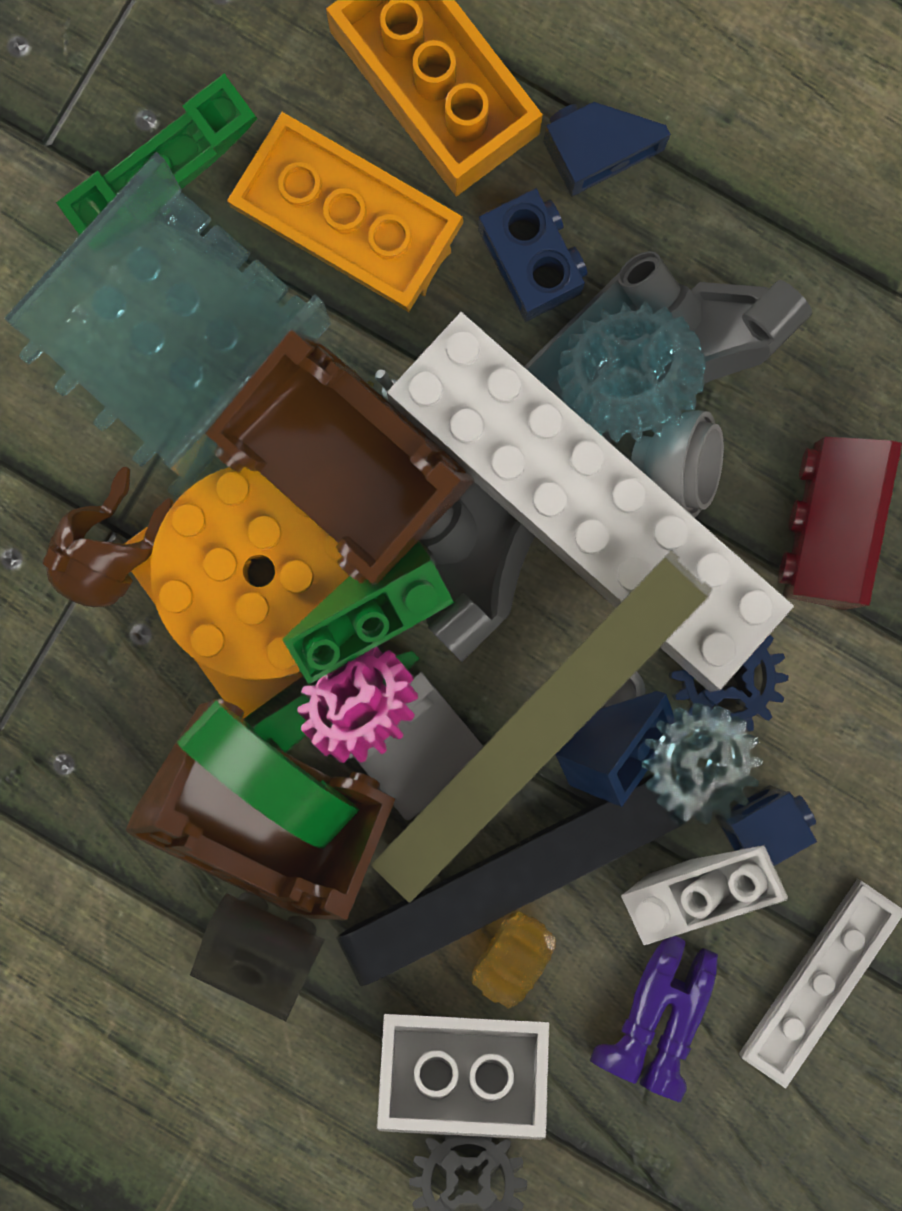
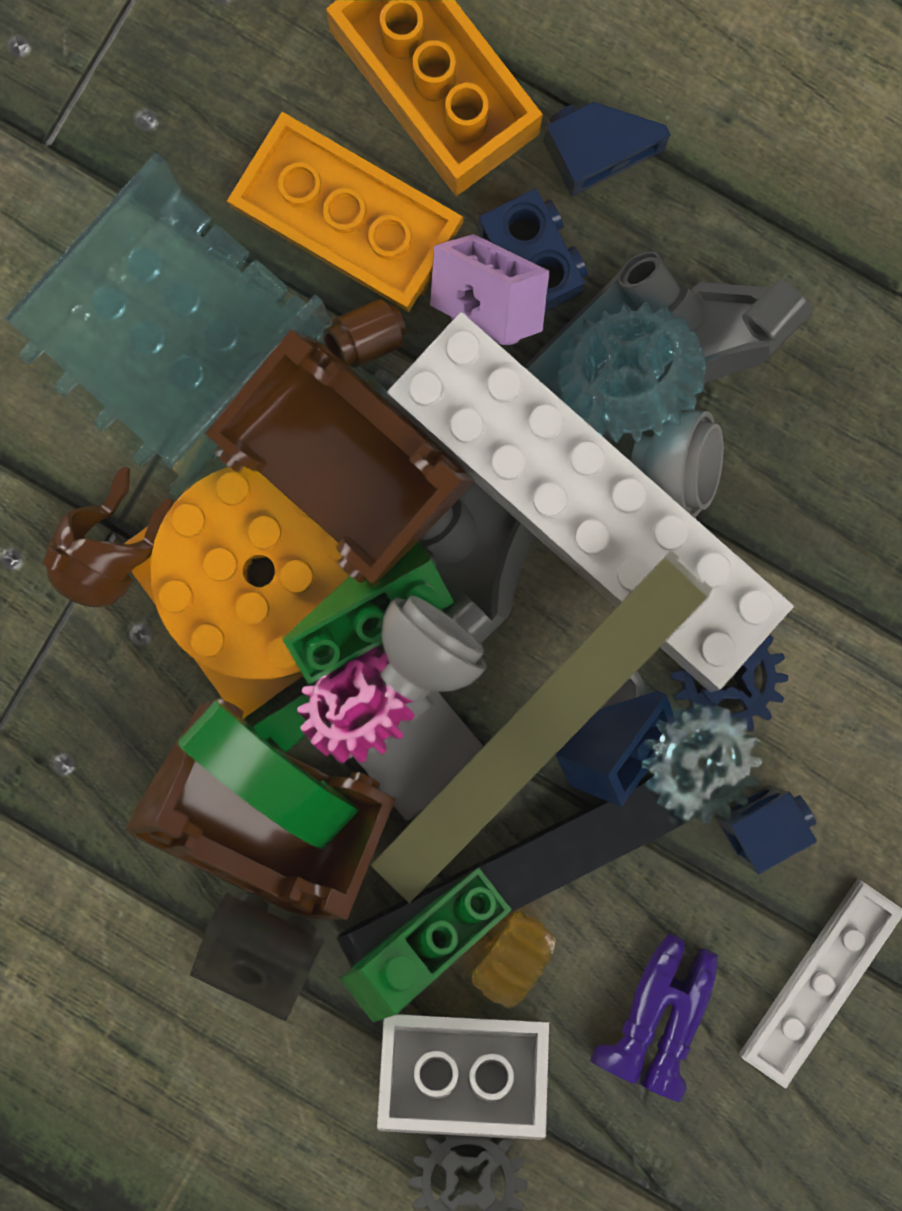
(189, 146): green slope -> none
(365, 333): none -> reddish brown brick
(425, 946): none -> green slope
(427, 650): none -> light grey piece
(490, 287): none -> lavender brick
(702, 893): white slope -> none
(840, 521): dark red slope -> none

